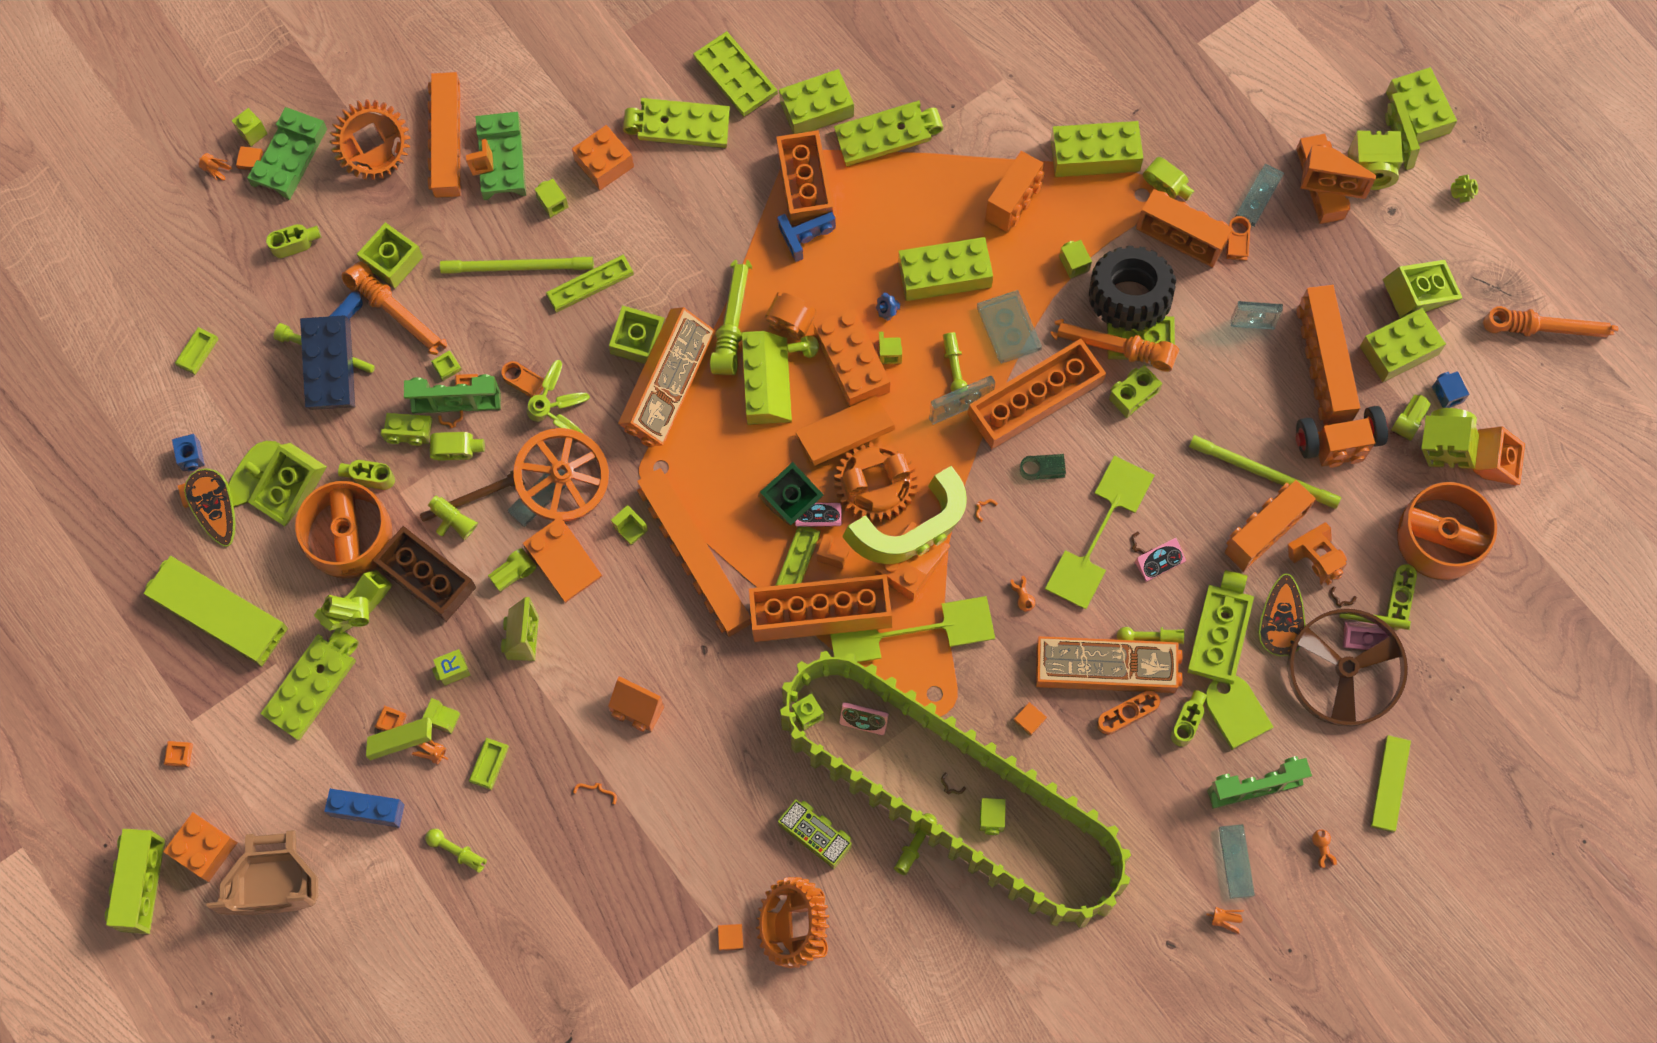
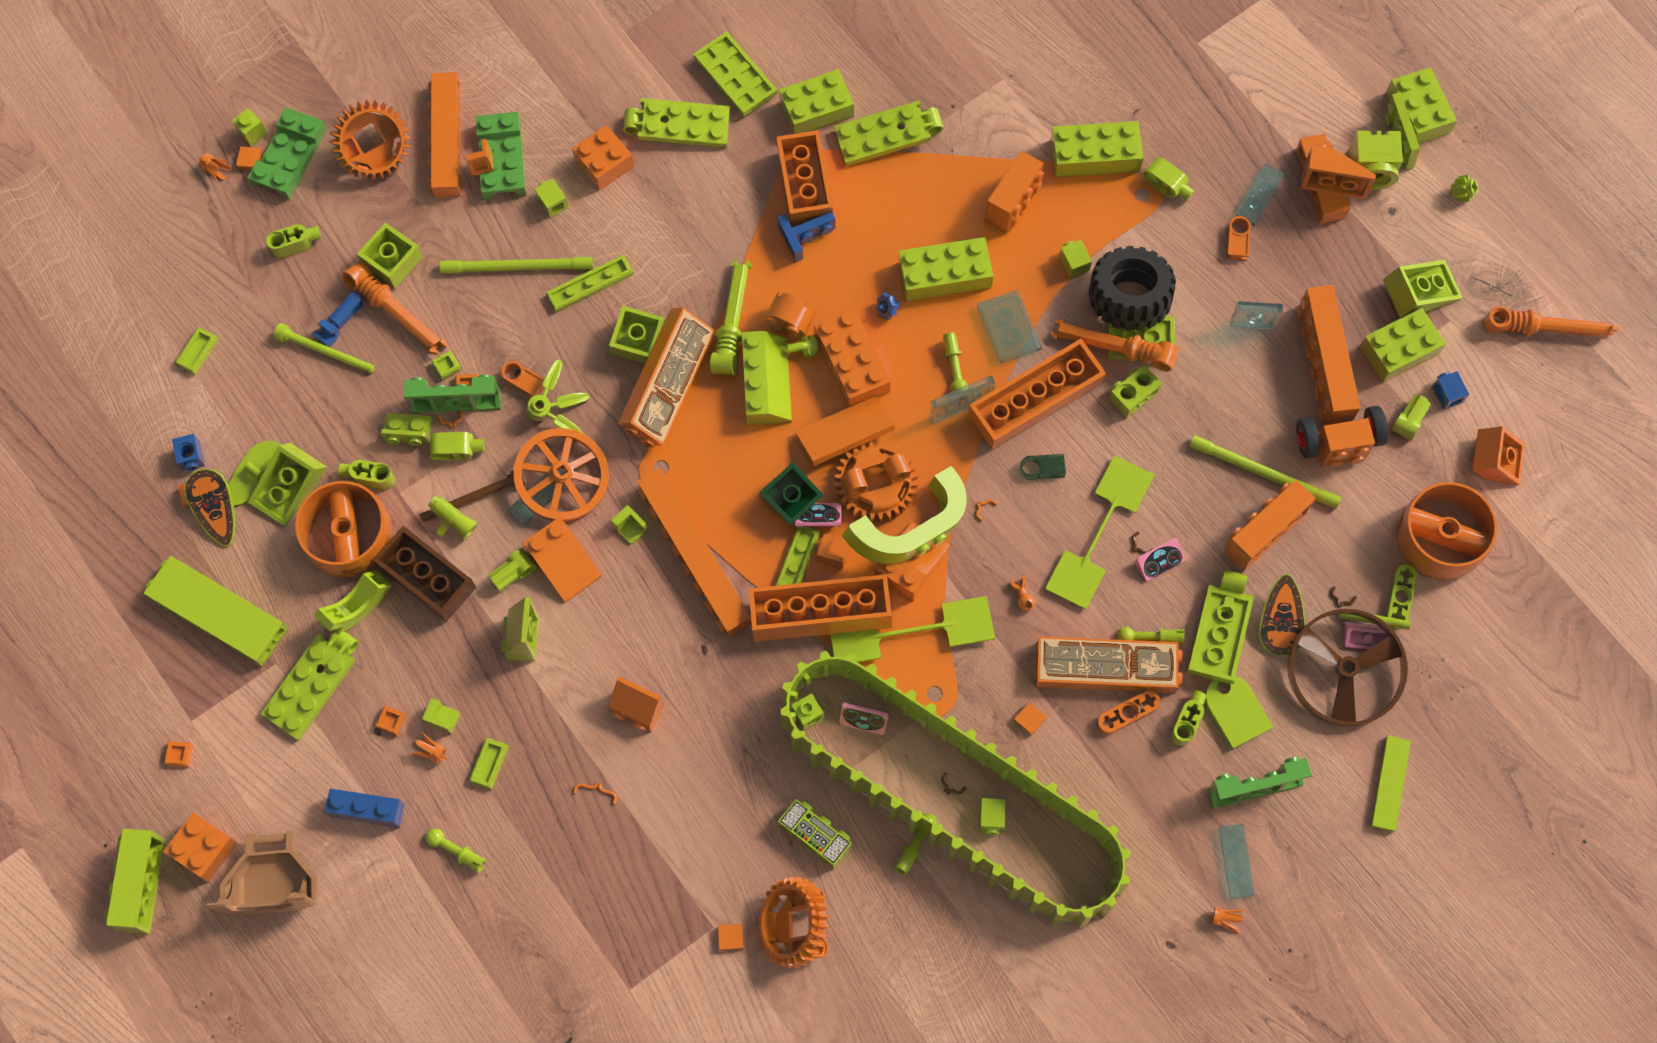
(327, 362): dark blue brick -> none
(354, 609): lime piece -> none
(399, 738): lime tile -> none
(450, 667): lime brick -> none
(890, 350): lime panel -> none
(1183, 228): orange brick -> none
(1322, 843): orange arm -> none
(1329, 565): orange tile -> none
(1450, 438): lime piece -> none

